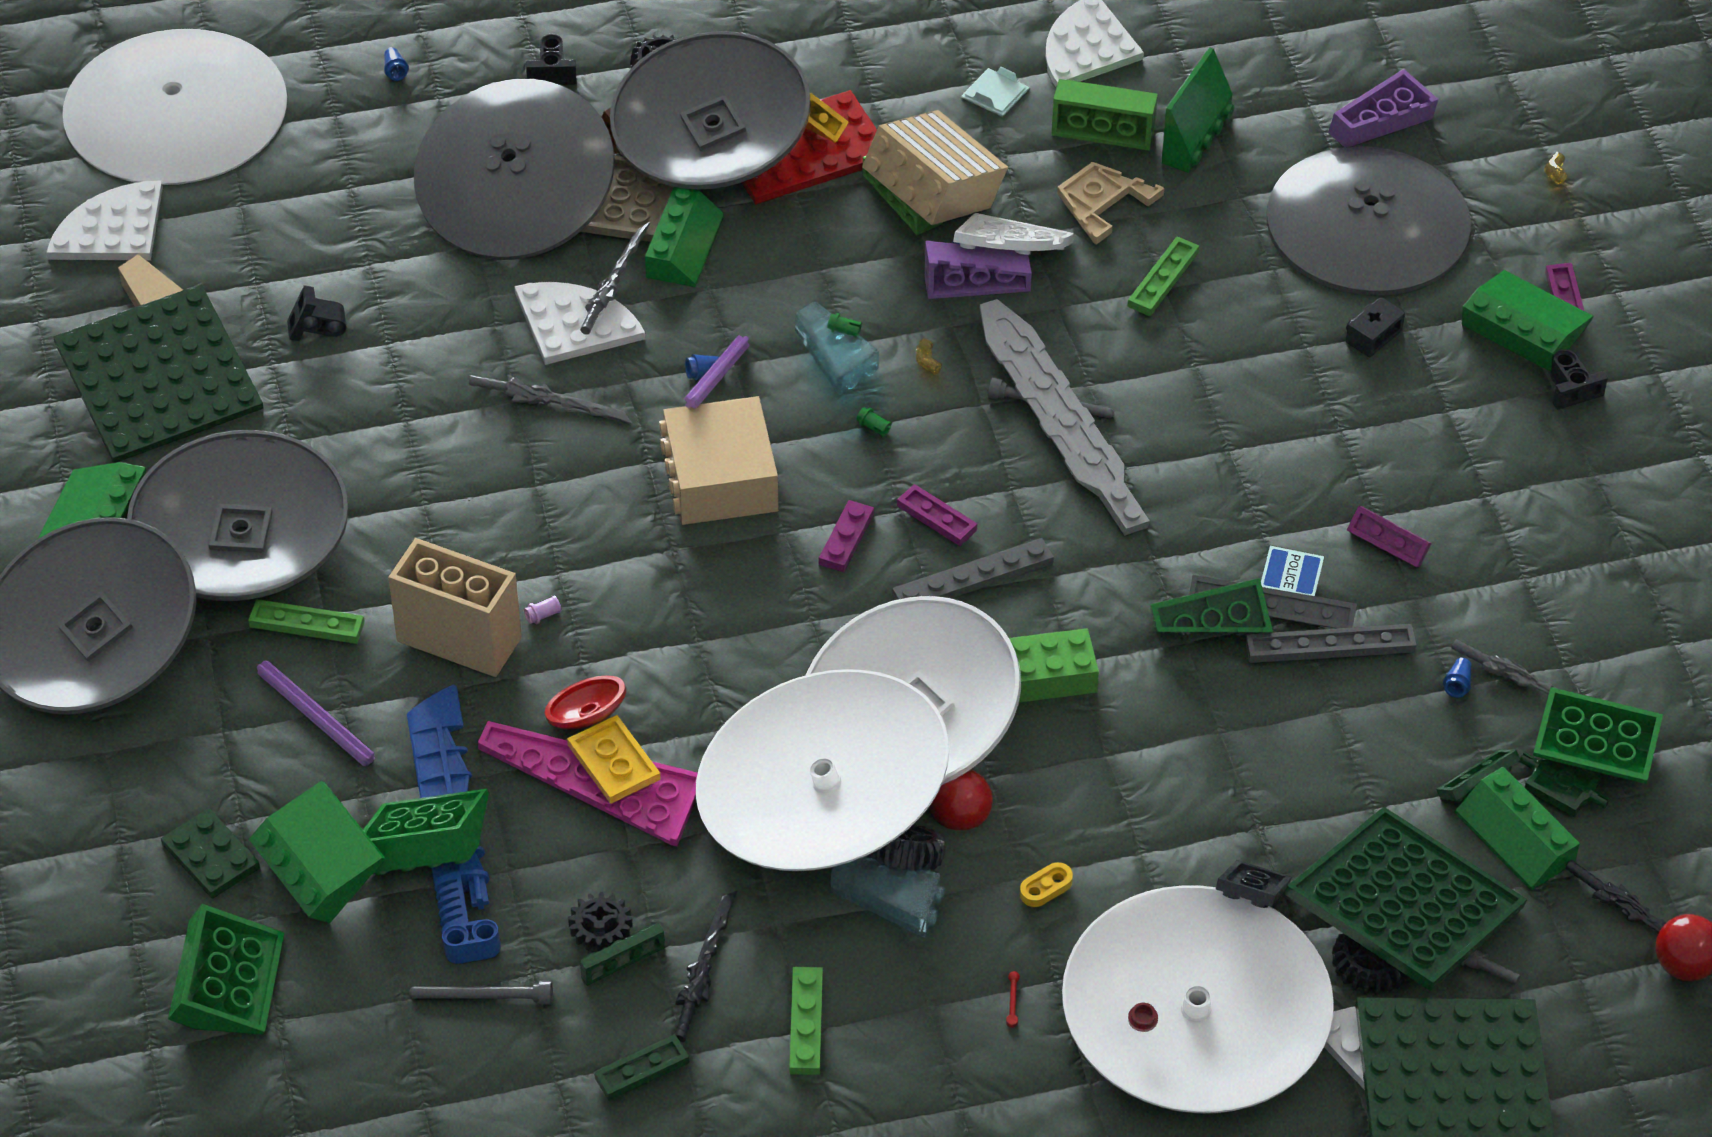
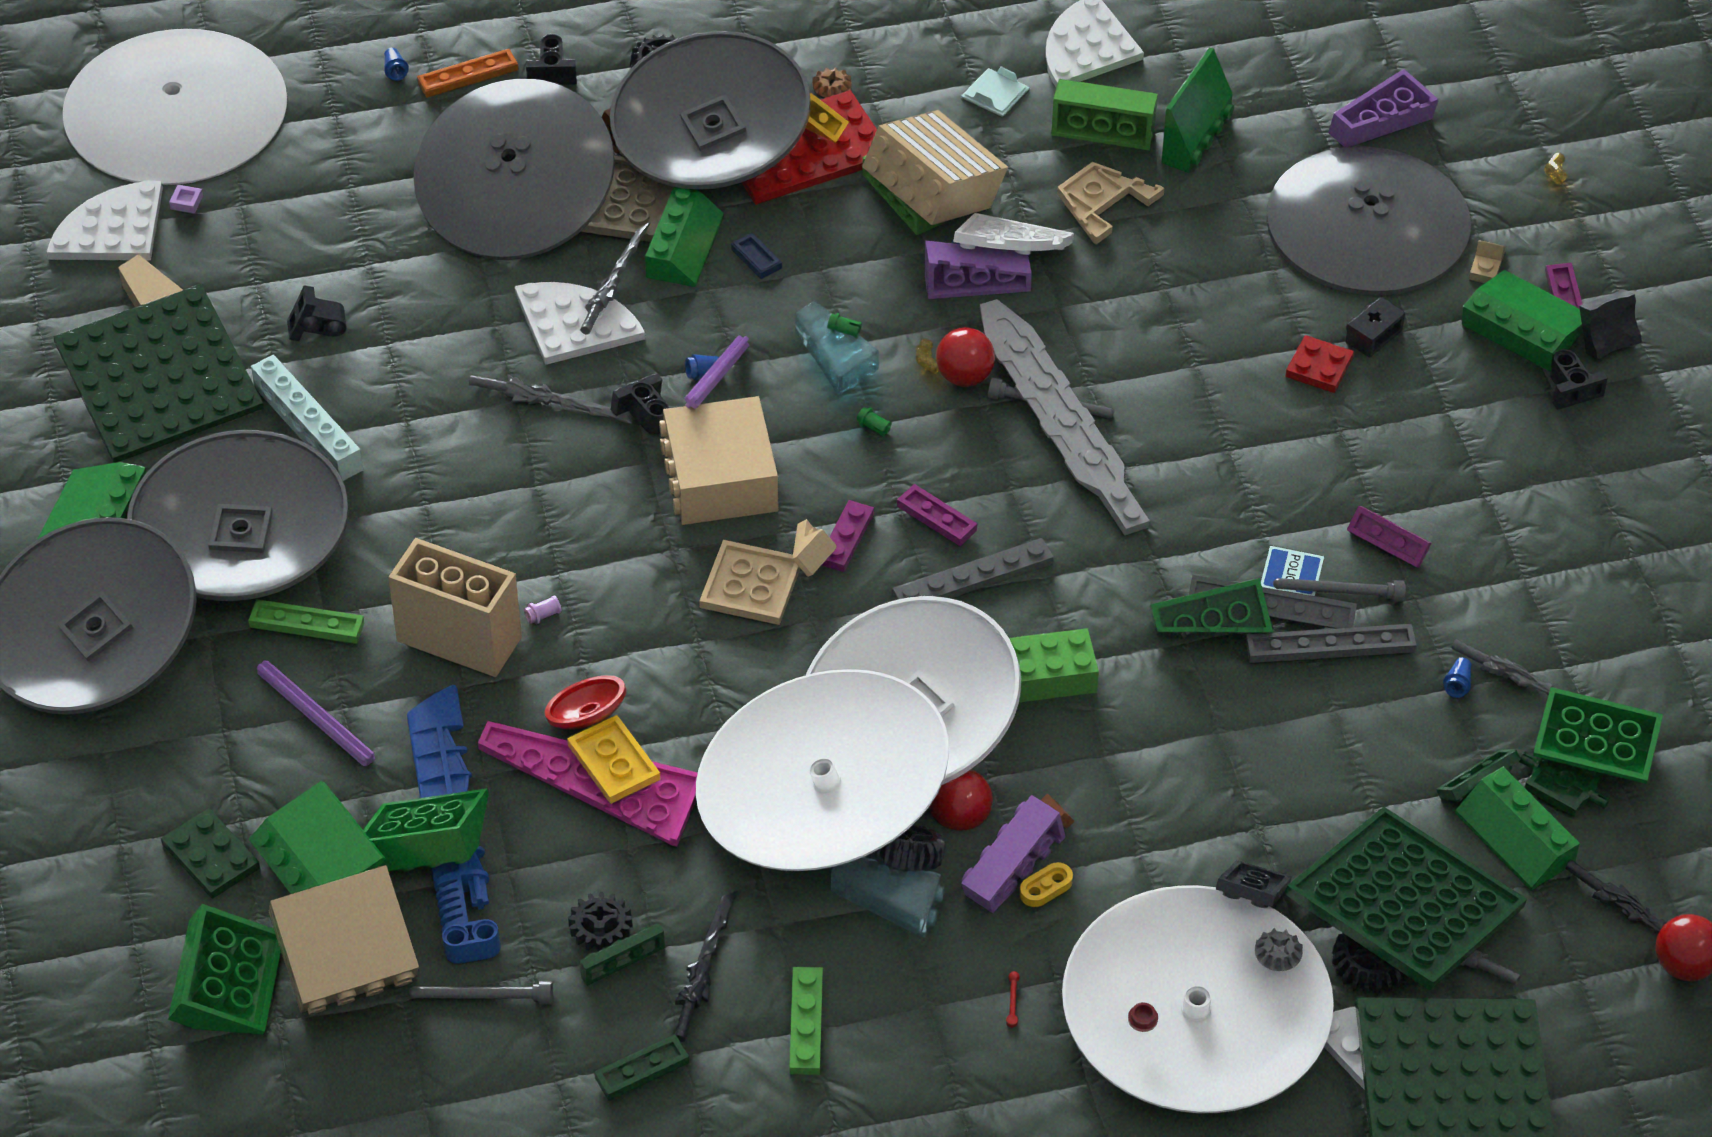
(186, 199): none -> lavender plate
(306, 416): none -> light aqua brick
(343, 940): none -> tan brick
(467, 73): none -> orange tile
(642, 402): none -> black tile
(750, 582): none -> tan plate
(756, 255): none -> dark blue tile
(811, 547): none -> tan slope
(821, 82): none -> medium nougat gear
(965, 357): none -> red piece
(1013, 853): none -> medium lavender wedge
(1065, 817): none -> dark orange plate
(1163, 276): bright green plate -> none
(1278, 960): none -> dark grey gear
(1319, 364): none -> red plate
(1394, 591): none -> dark grey piece
(1487, 261): none -> tan slope
(1609, 323): none -> black brick

